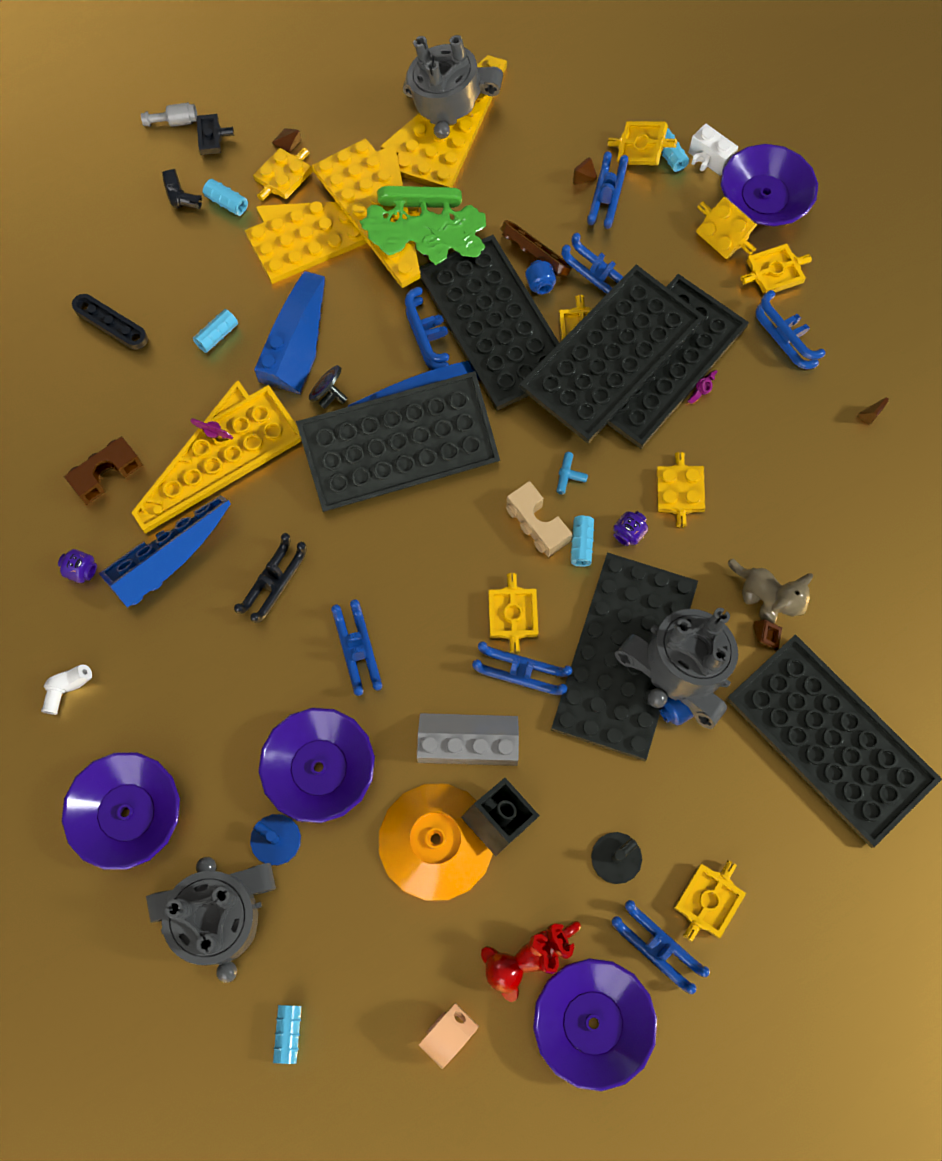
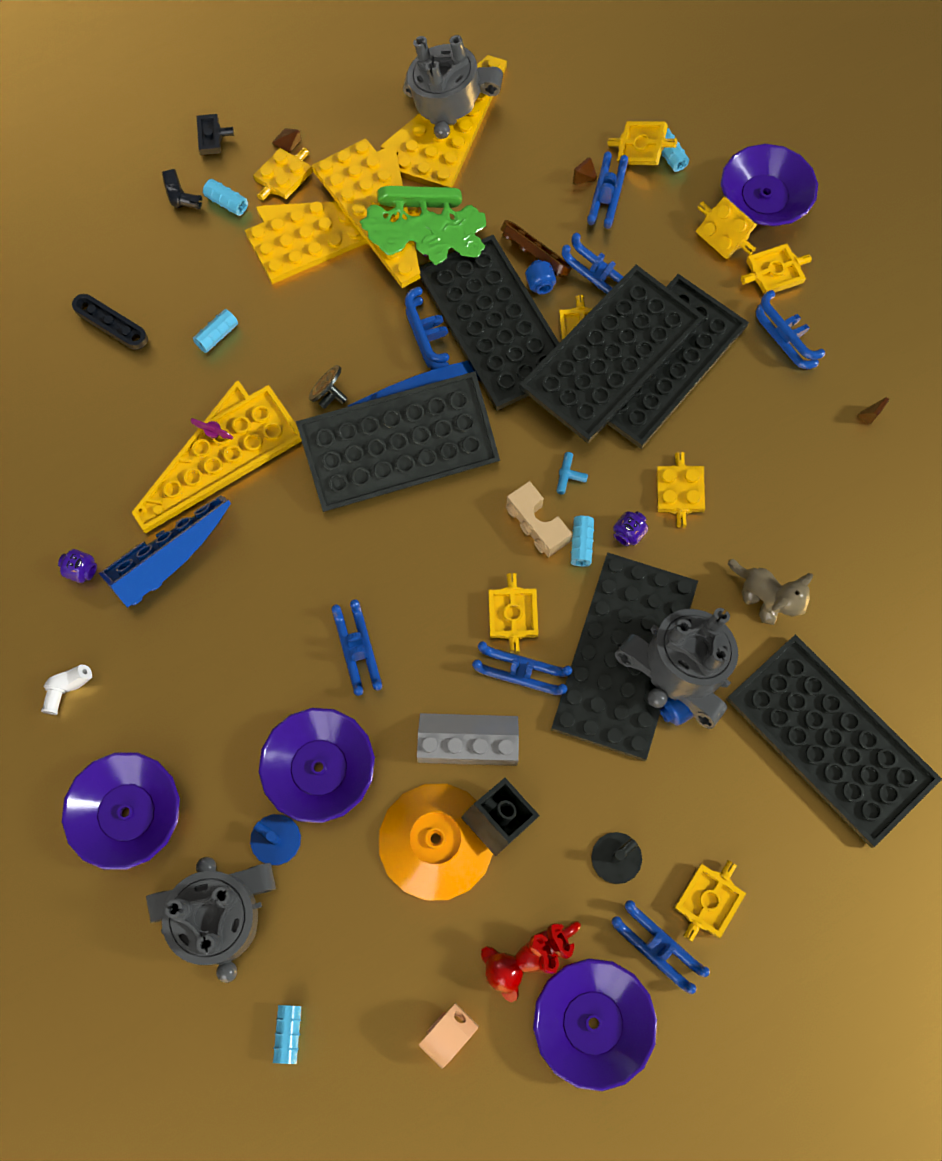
(86, 477): reddish brown arch -> none
(175, 115): light grey piece -> none
(272, 580): black piece -> none
(294, 337): blue wedge -> none
(703, 387): magenta piece -> none
(711, 149): white brick -> none
(768, 633): reddish brown slope -> none

